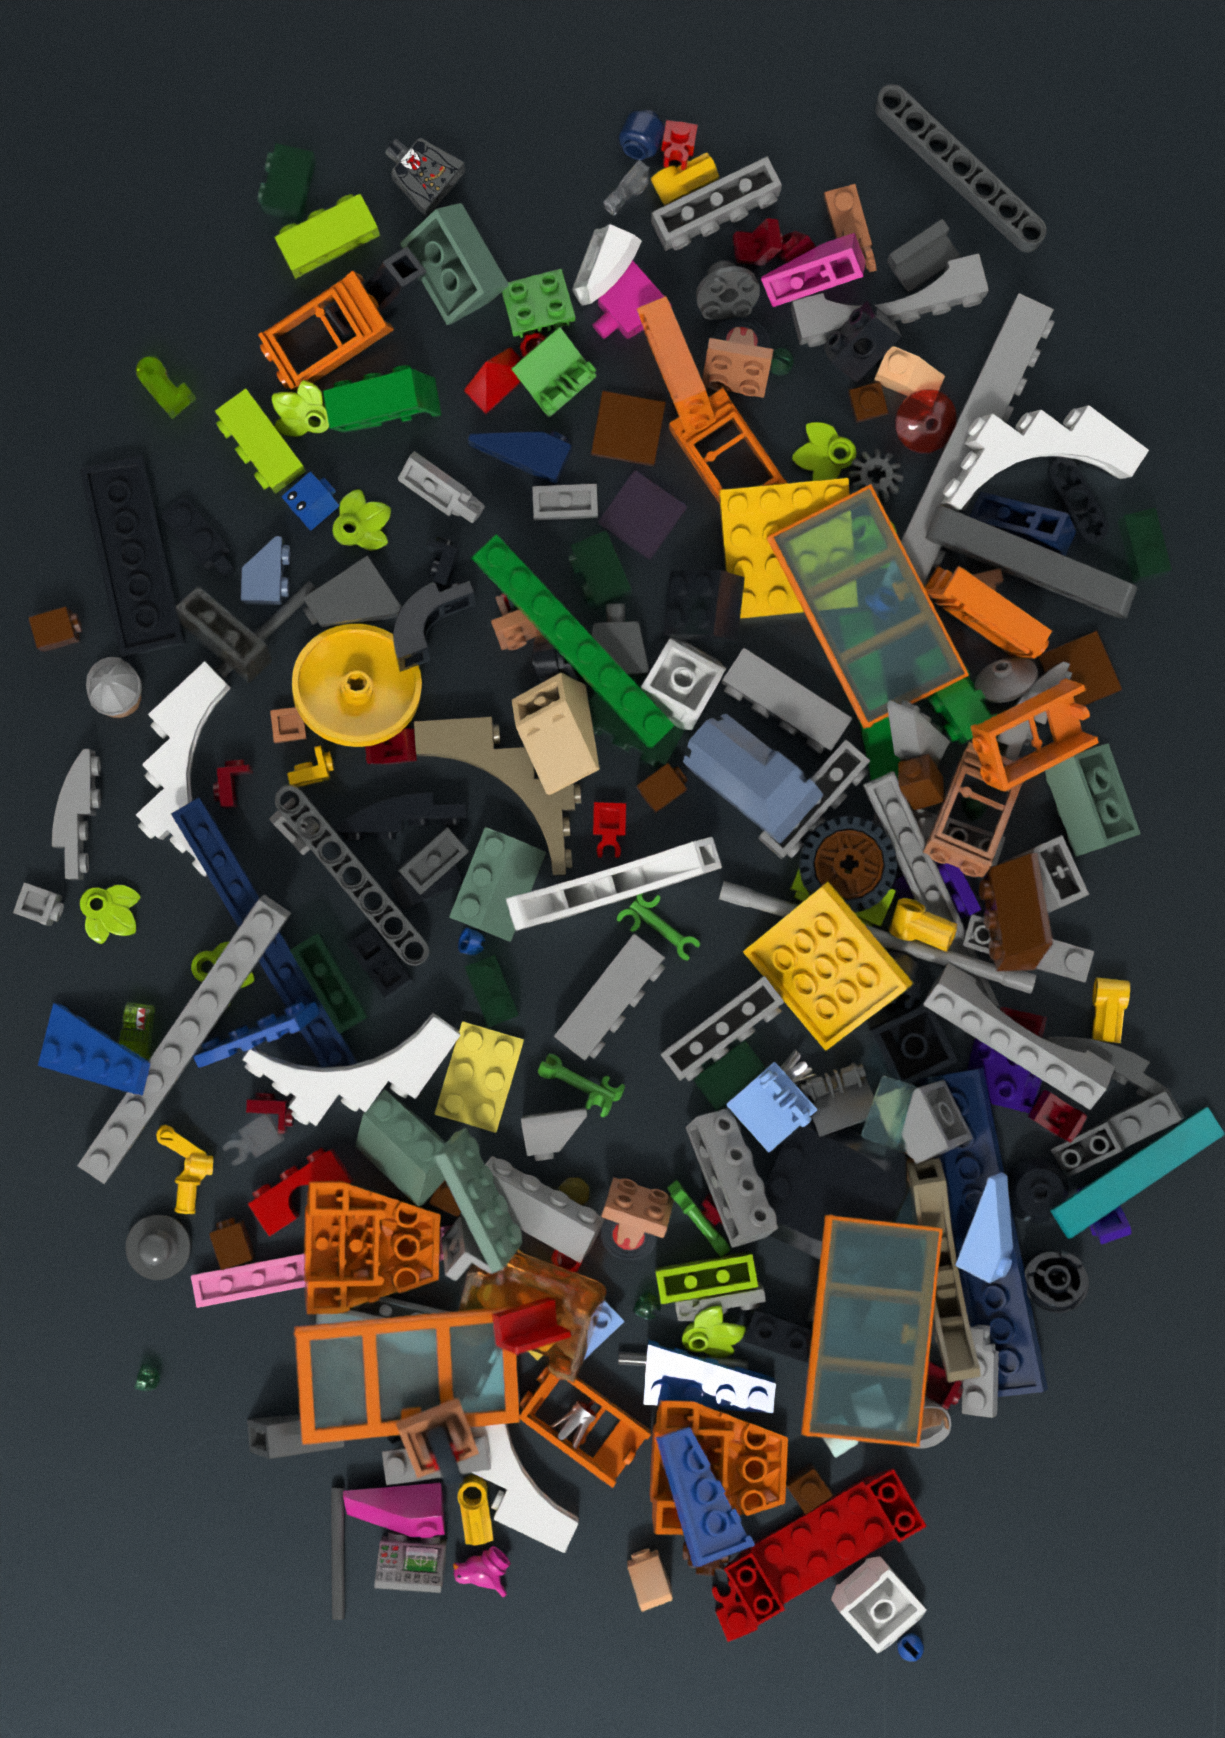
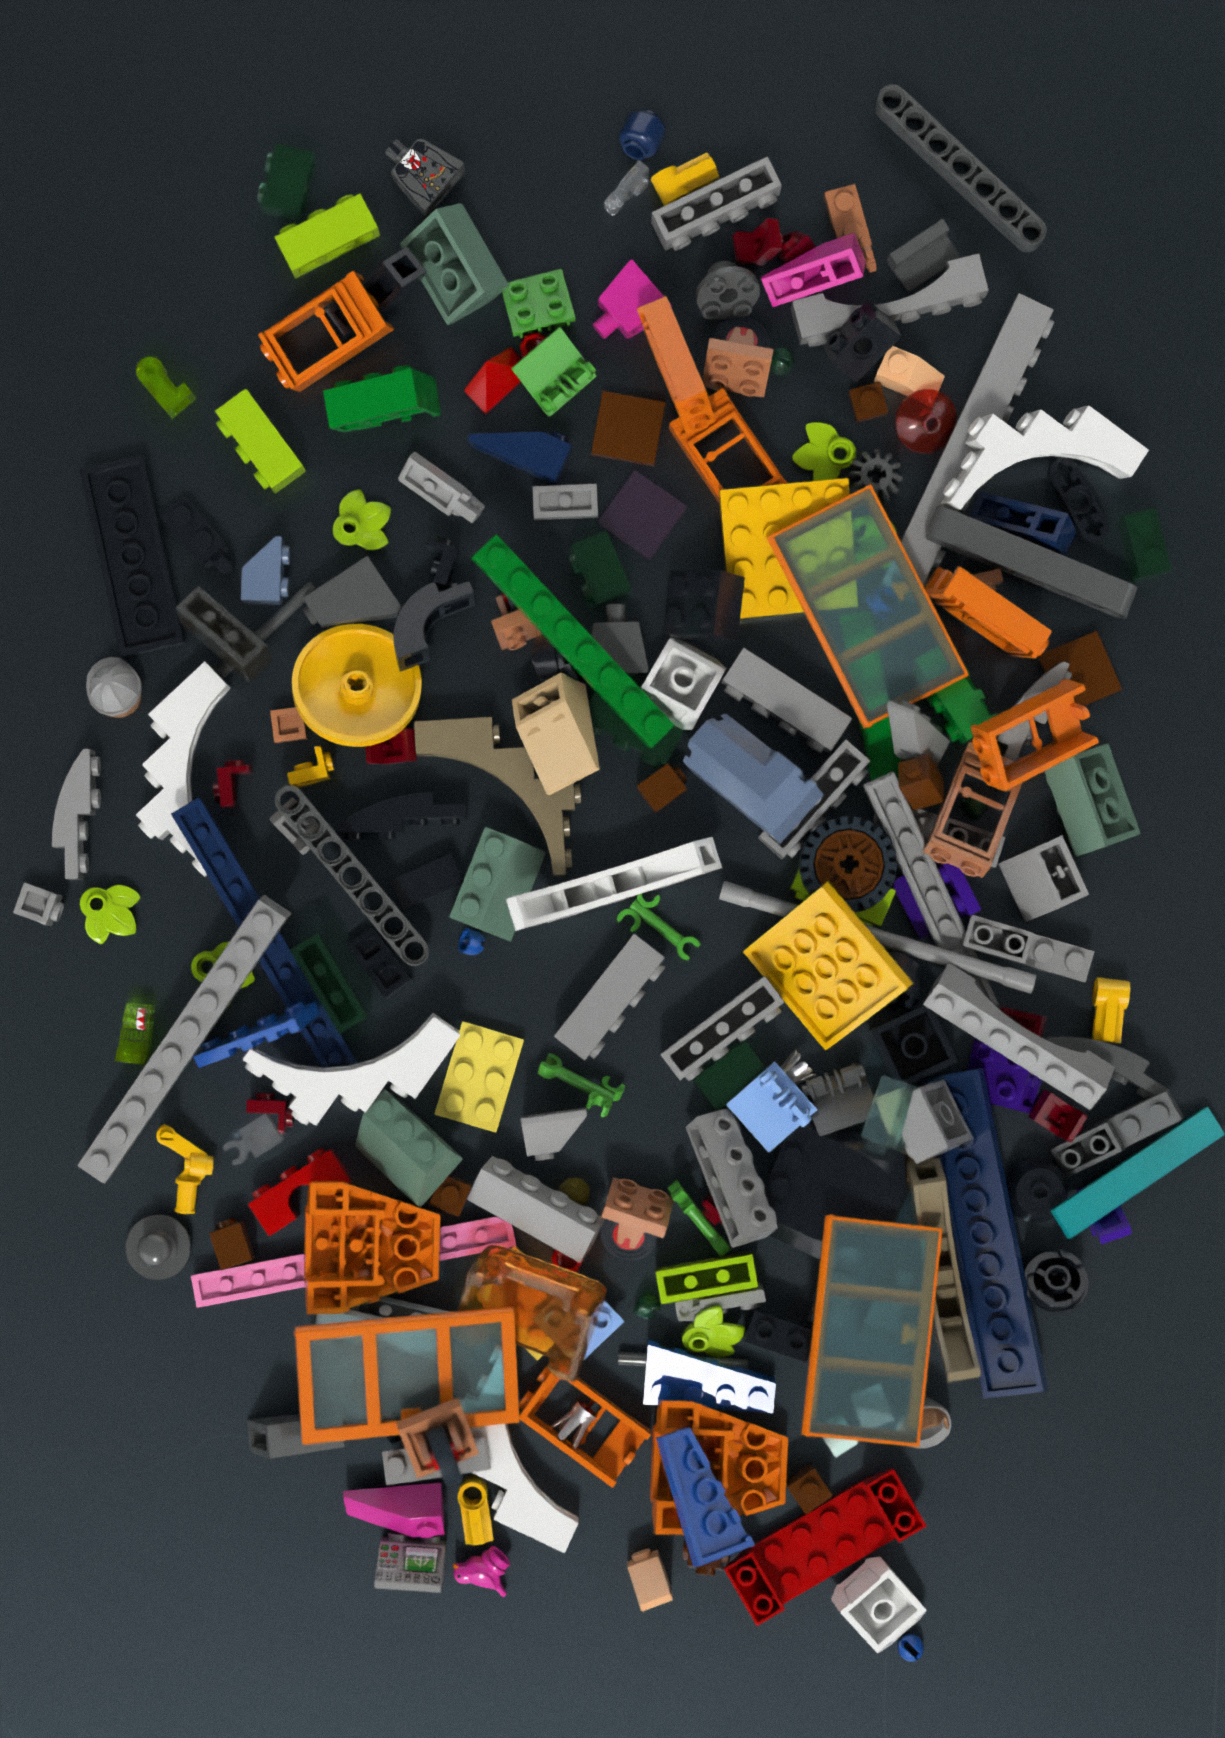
(55, 629): reddish brown brick -> none
(90, 1054): blue wing -> none
(147, 1378): clear green hinge -> none
(297, 409): lime plate -> none
(311, 500): blue brick -> none
(337, 1553): dark grey bar -> none
(433, 860): dark grey panel -> none
(461, 1250): light grey panel -> none
(479, 1199): sand green plate -> none
(492, 991): clear green brick -> none
(528, 1326): red panel -> none
(604, 262): white slope -> none
(609, 822): red plate -> none
(678, 142): red plate -> none
(733, 1614): red plate -> none
(913, 922): yellow piece -> none
(940, 1389): dark red bracket -> none
(981, 1393): light grey hinge -> none
(990, 1234): light blue slope -> none
(1007, 679): light grey dish -> none
(1016, 914): reddish brown slope -> none

